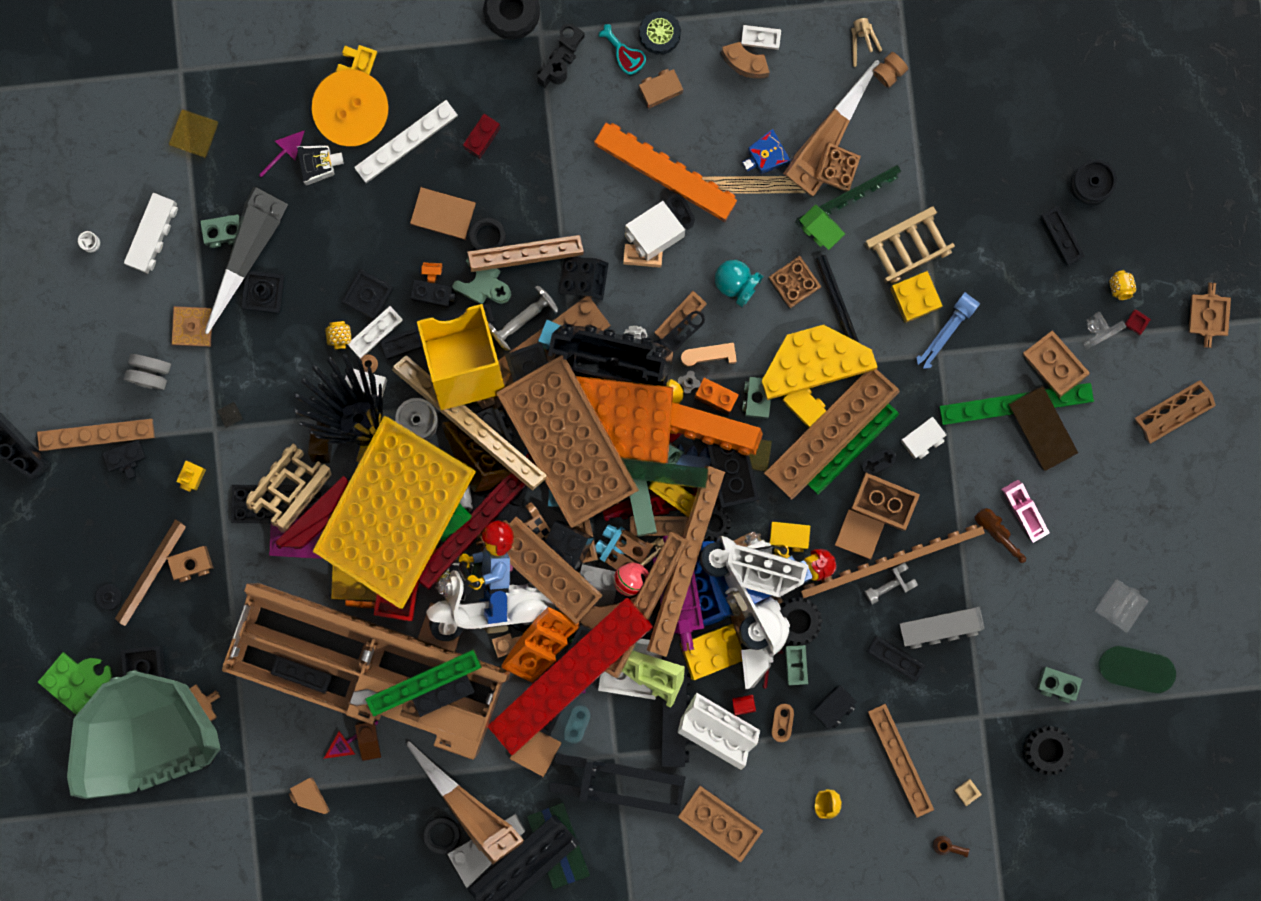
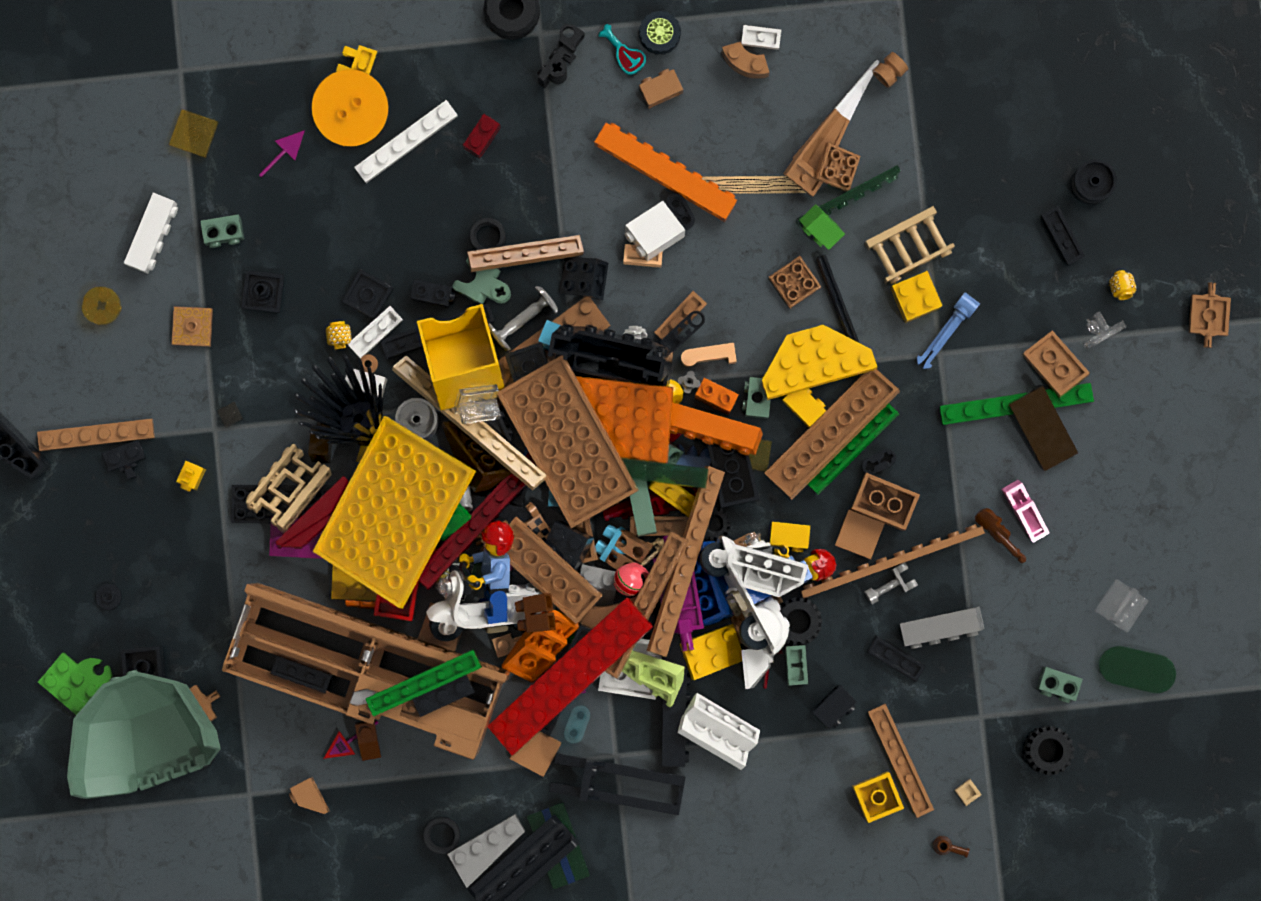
(85, 239): white wheel -> none
(112, 306): none -> clear yellow plate
(146, 375): light grey wheel -> none
(150, 572): medium nougat tile -> none
(178, 563): medium nougat brick -> none
(257, 224): dark grey plate -> none
(317, 163): torso -> none
(432, 270): orange tile -> none
(443, 213): medium nougat tile -> none
(477, 404): none -> clear bracket
(484, 827): medium nougat plate -> none
(532, 605): none -> reddish brown hips
(720, 823): medium nougat plate -> none
(735, 280): teal tile -> none
(743, 705): red piece -> none
(766, 154): blue torso -> none
(782, 722): medium nougat plate -> none
(827, 804): yellow hair -> none
(863, 29): tan plant -> none
(877, 797): none -> yellow brick
(923, 438): white brick -> none
(1137, 322): dark red tile -> none
(1178, 414): medium nougat fence -> none

